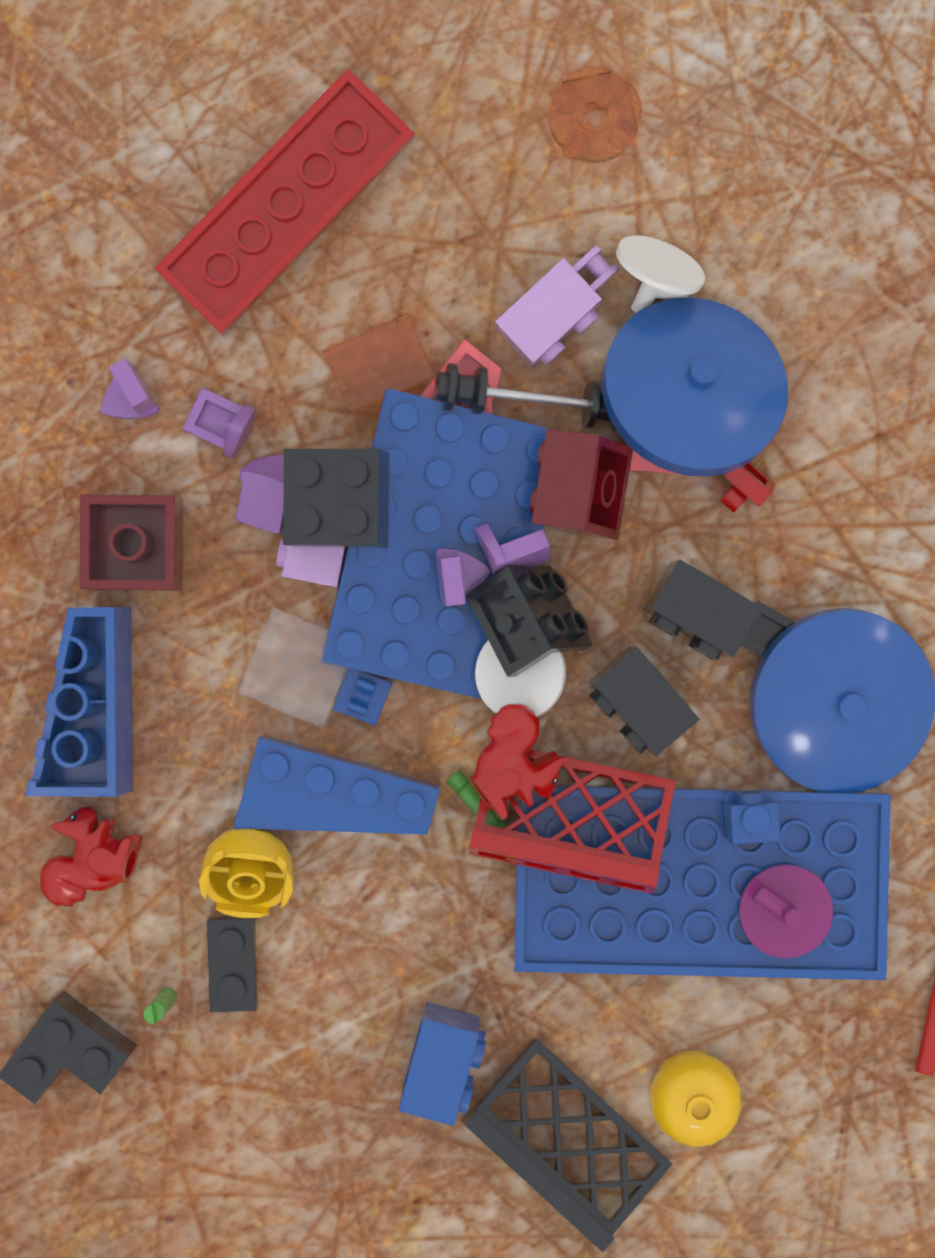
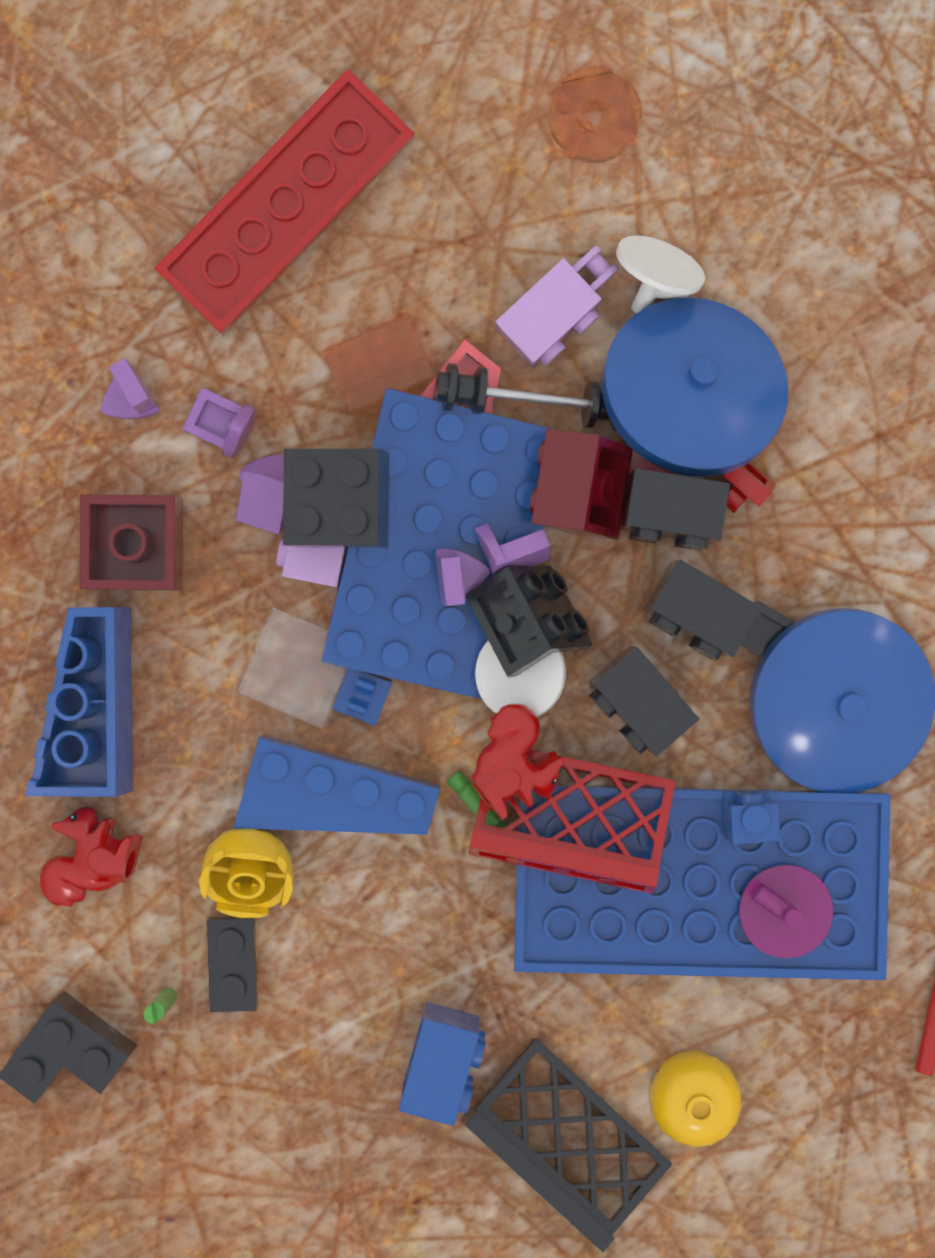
(674, 508): none -> black brick

